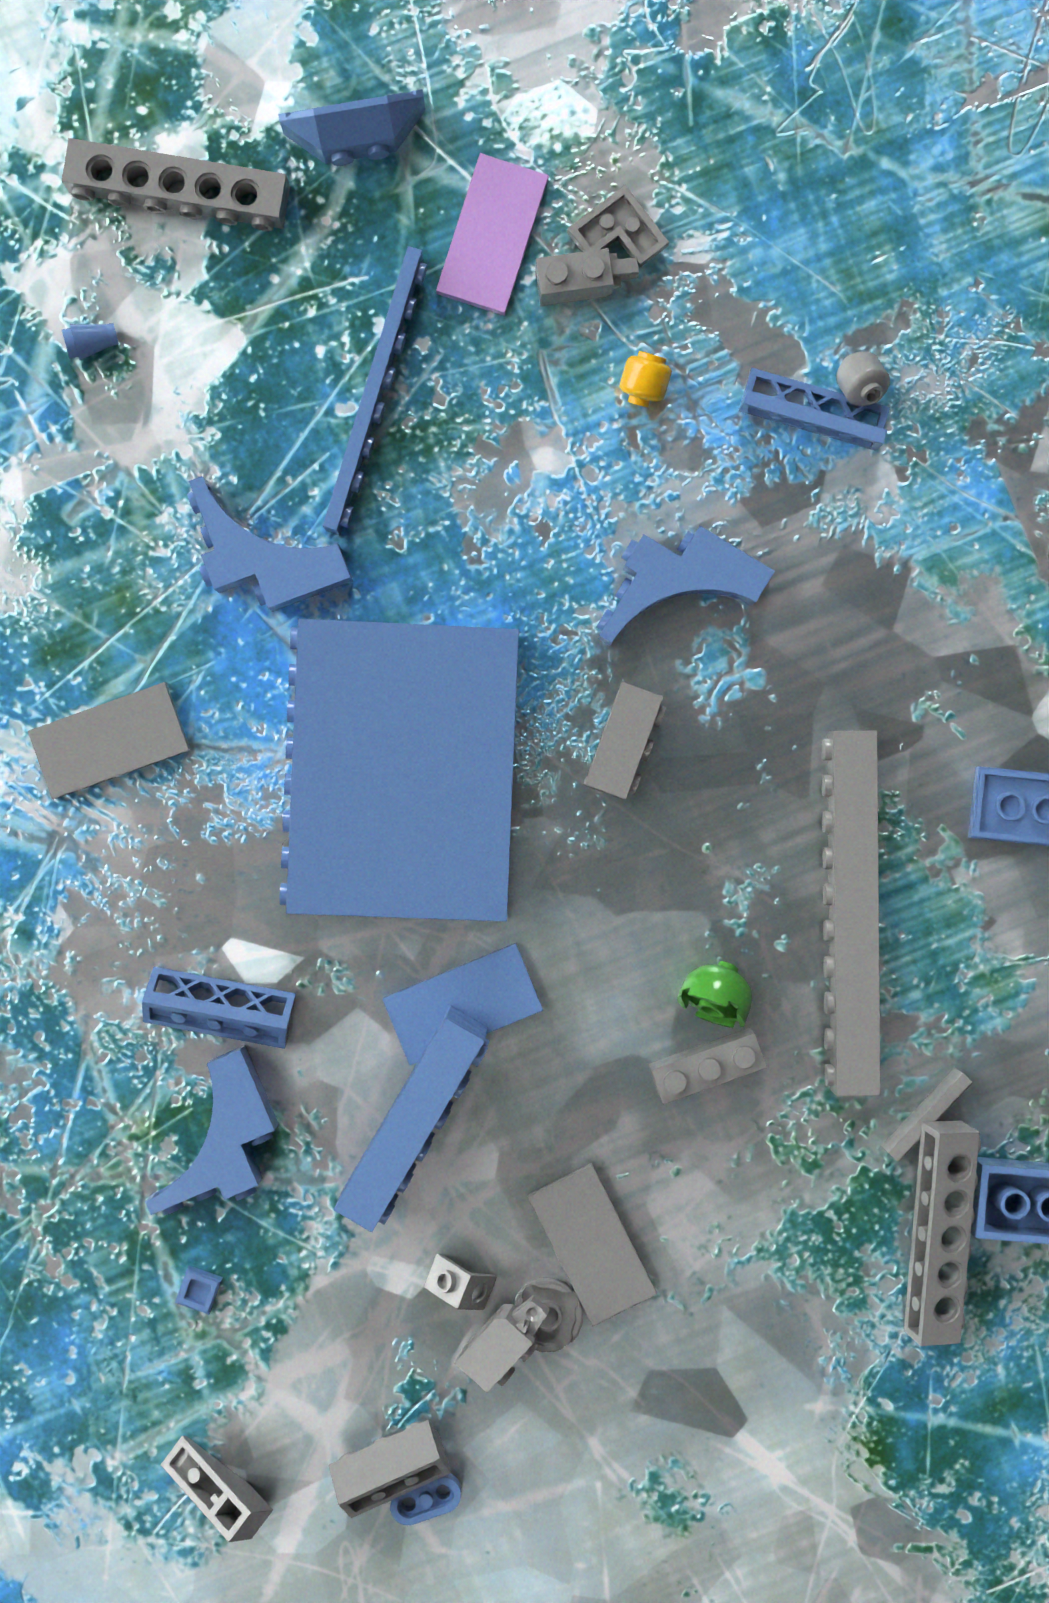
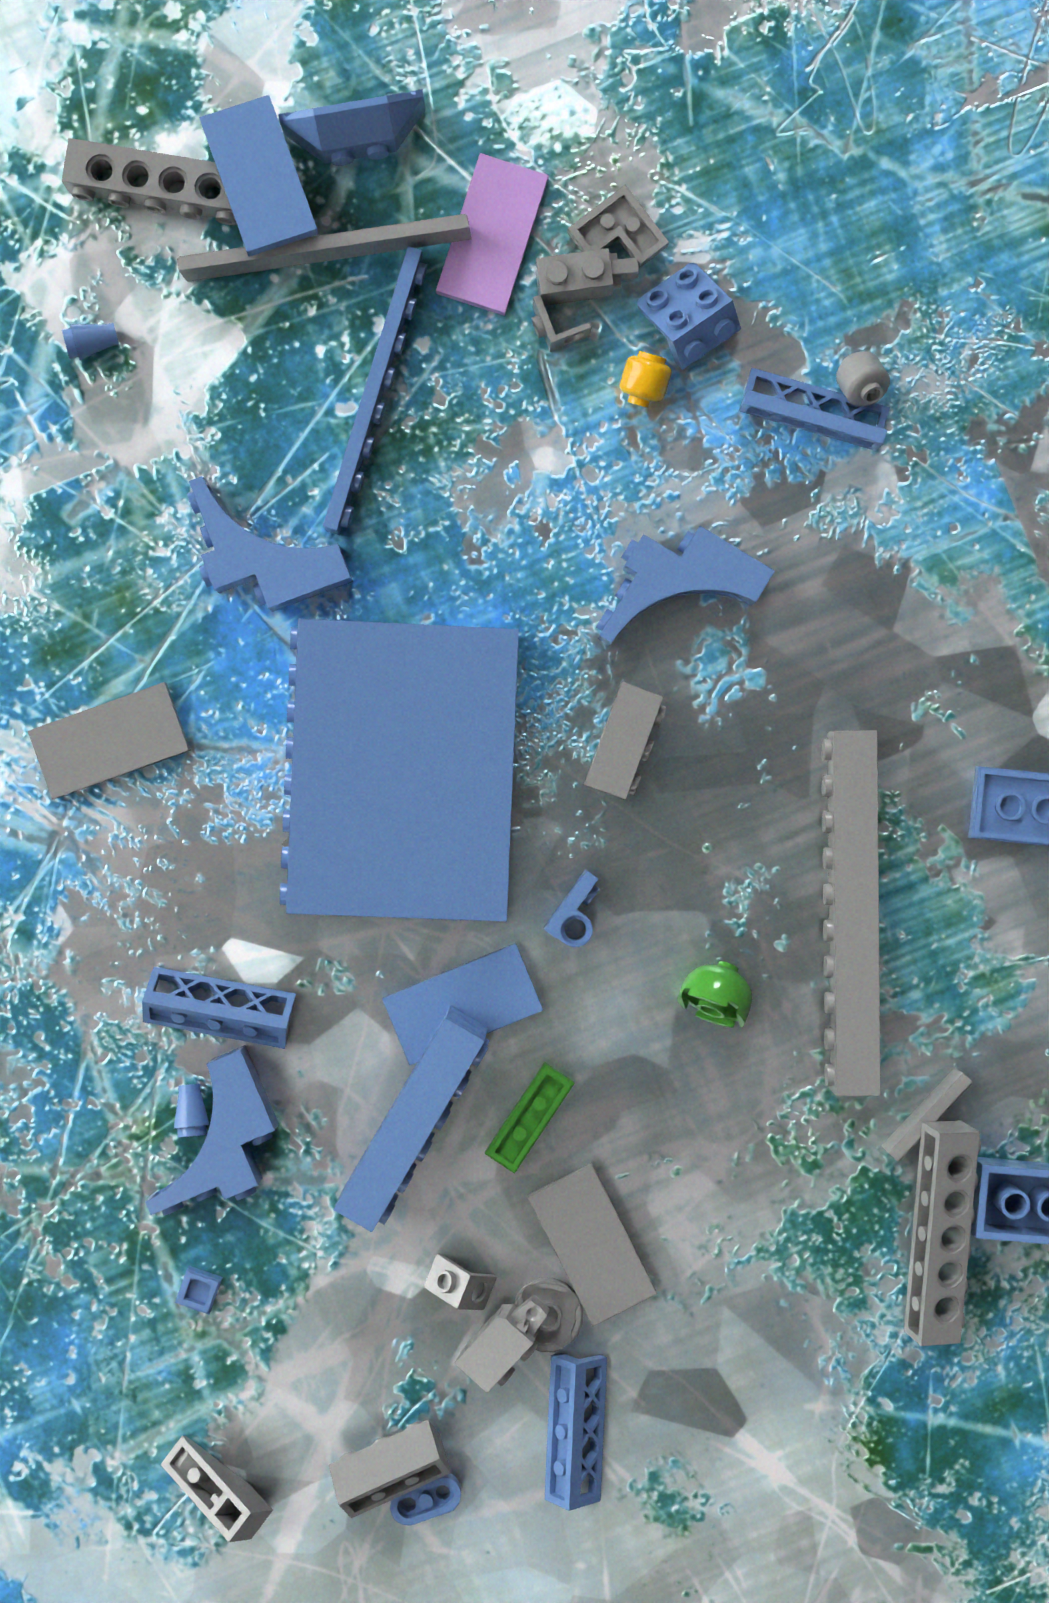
(190, 1114): none -> medium blue cone
(258, 175): none -> medium blue tile
(327, 248): none -> light grey tile
(529, 1117): none -> bright green tile
(544, 328): none -> light grey bracket
(569, 1432): none -> medium blue fence
(582, 892): none -> medium blue plate
(690, 313): none -> medium blue bracket
(707, 1065): light grey brick -> none

